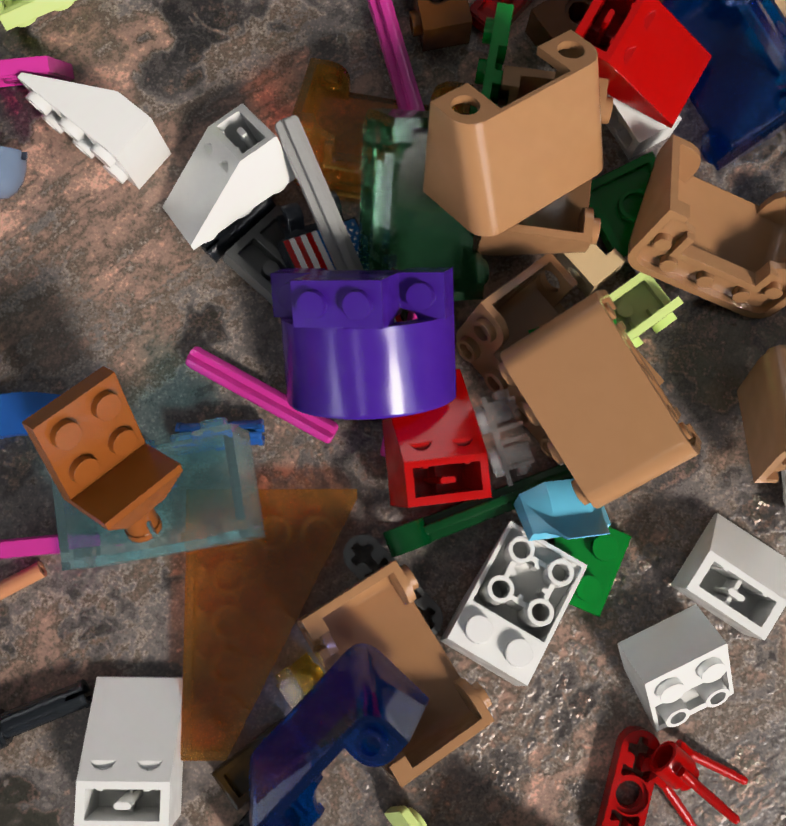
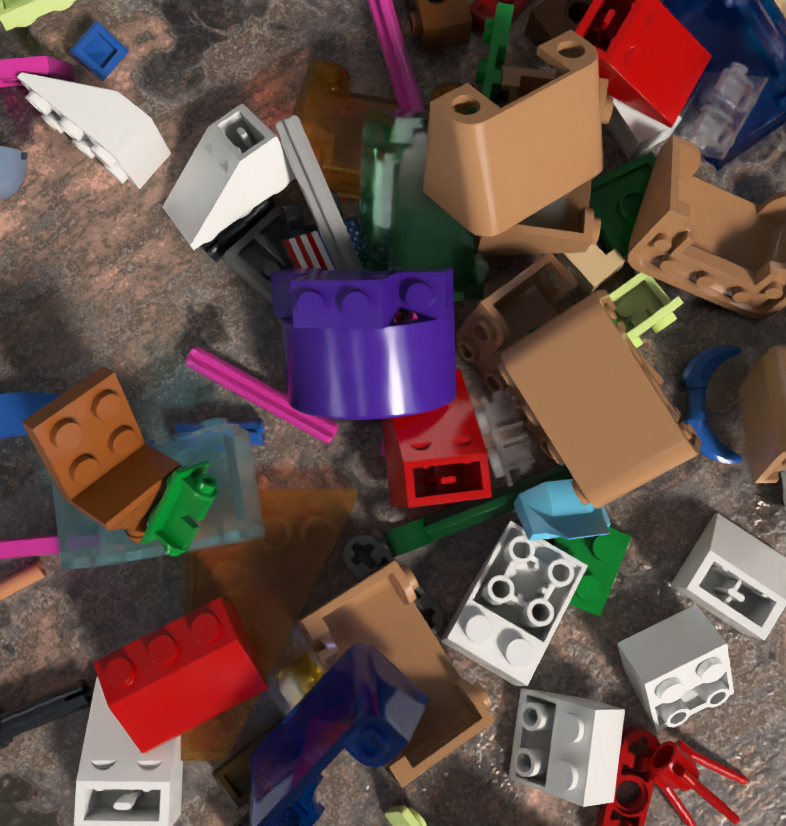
(98, 51): none -> blue slope
(181, 675): none -> red slope
(186, 493): none -> green hinge
(567, 746): none -> white slope
(696, 377): none -> blue piece
(719, 109): none -> clear hinge

